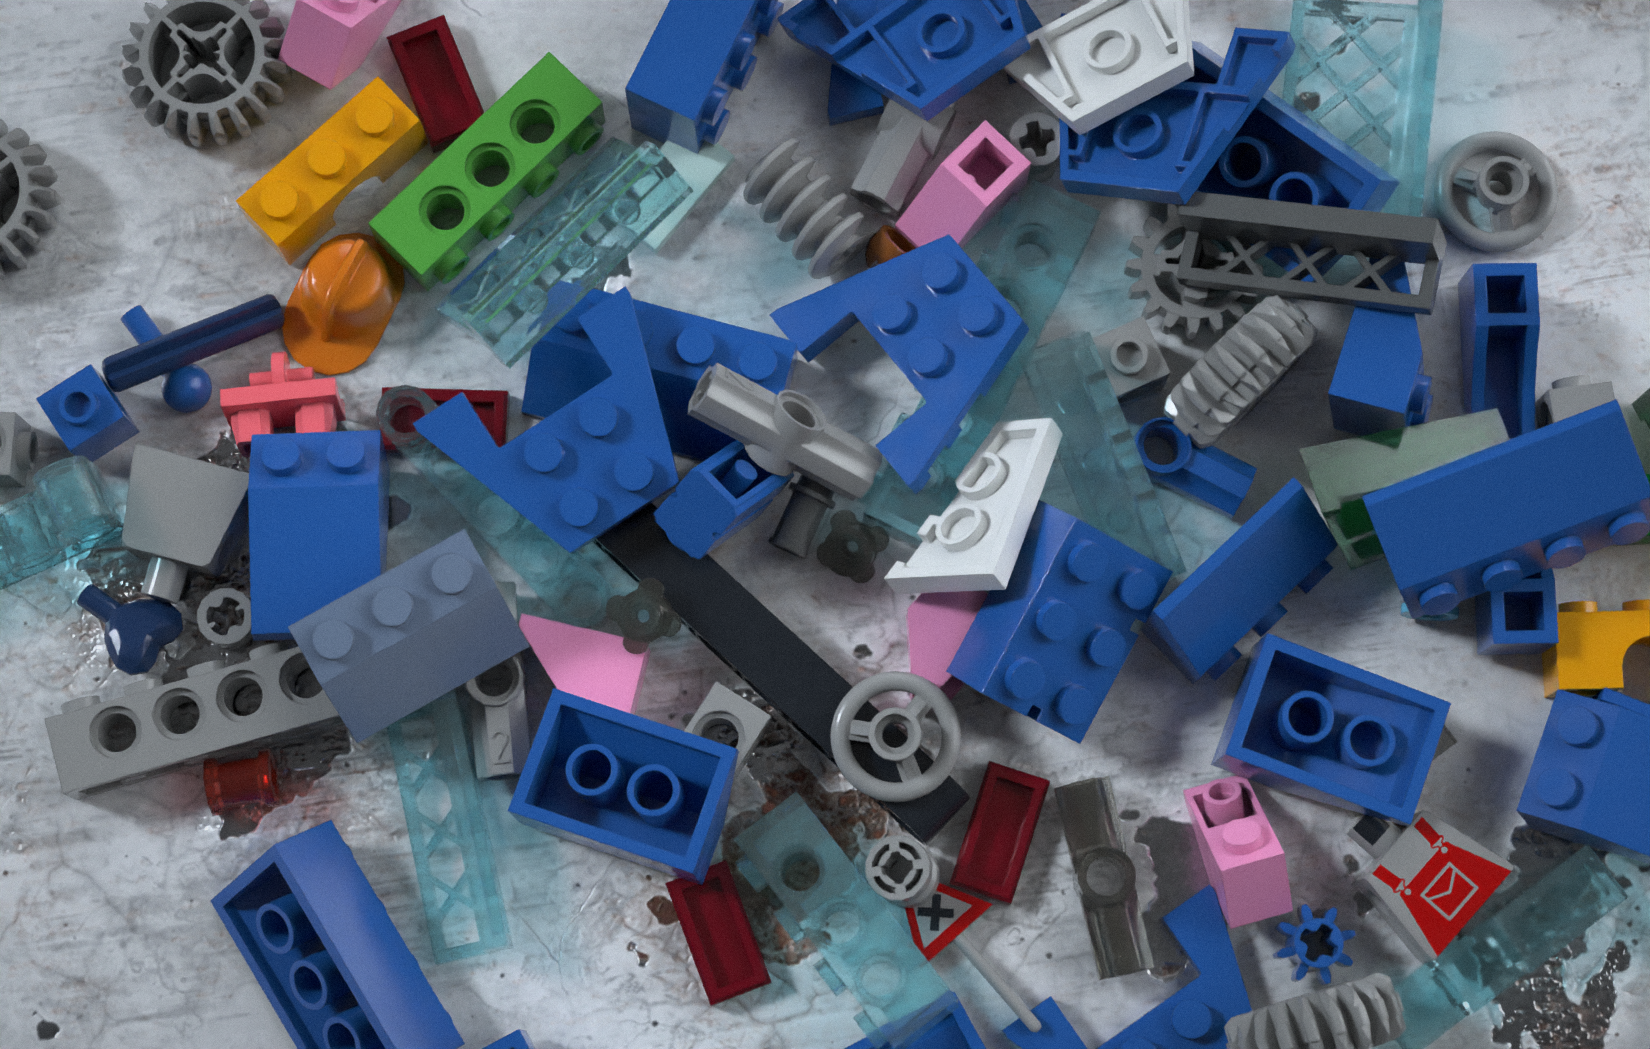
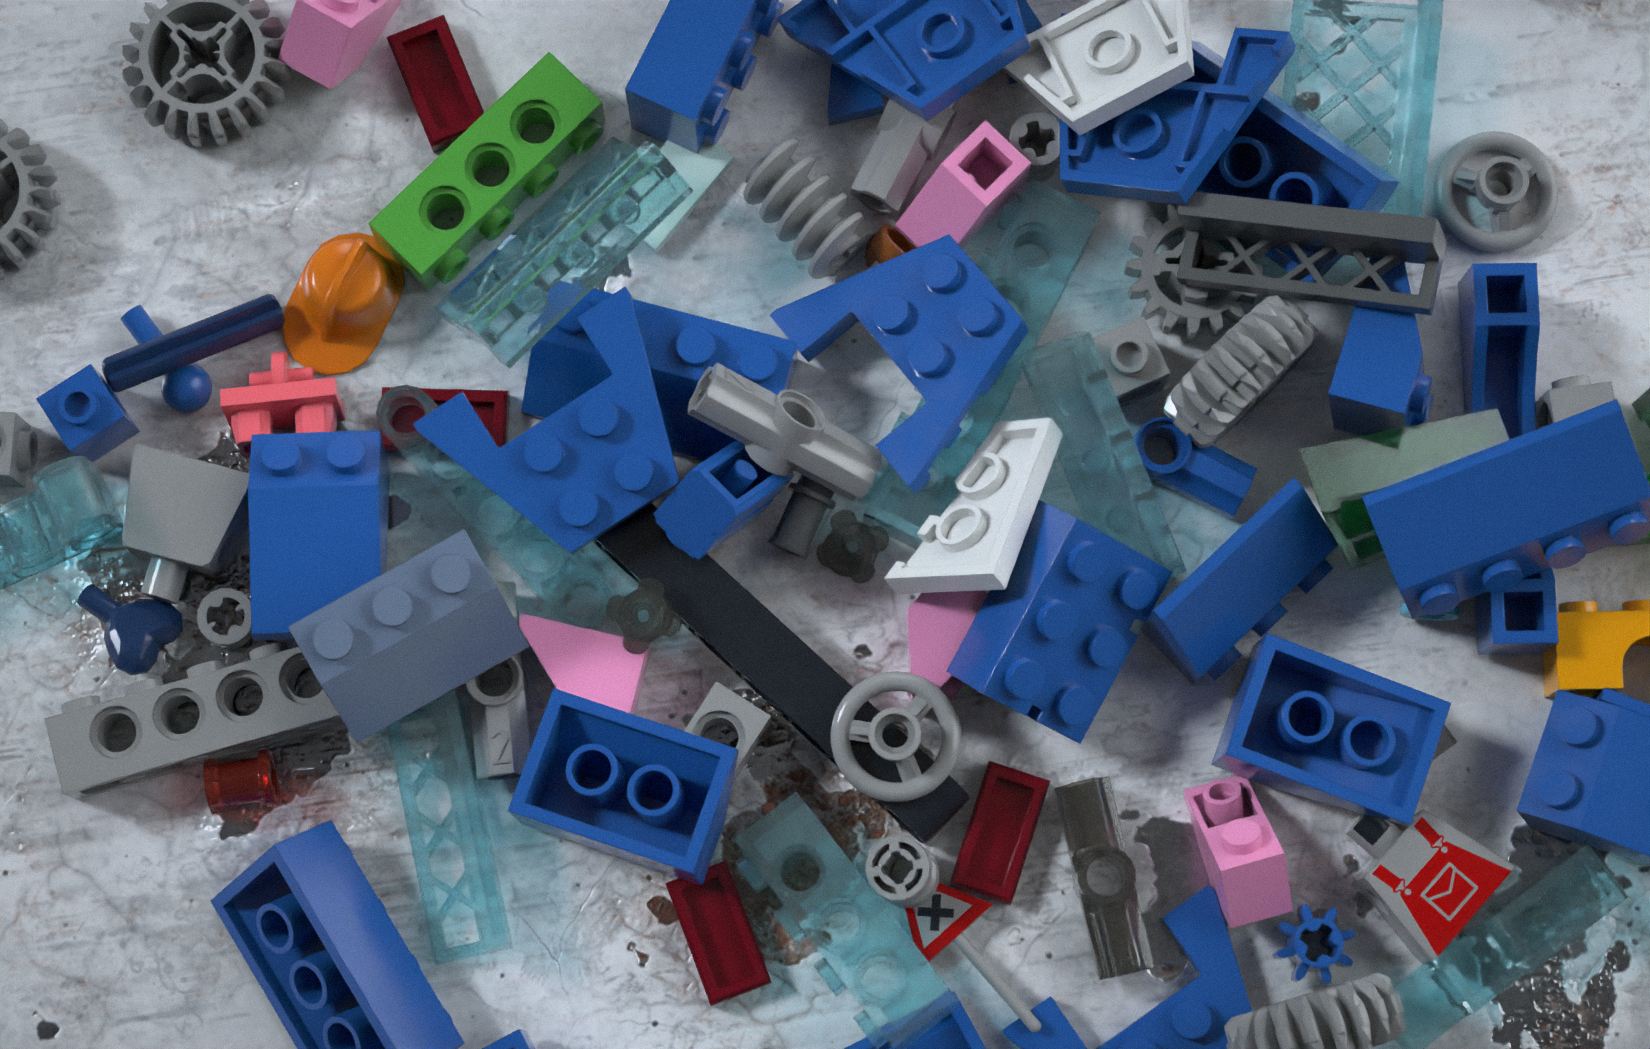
(360, 141): light orange arch -> none

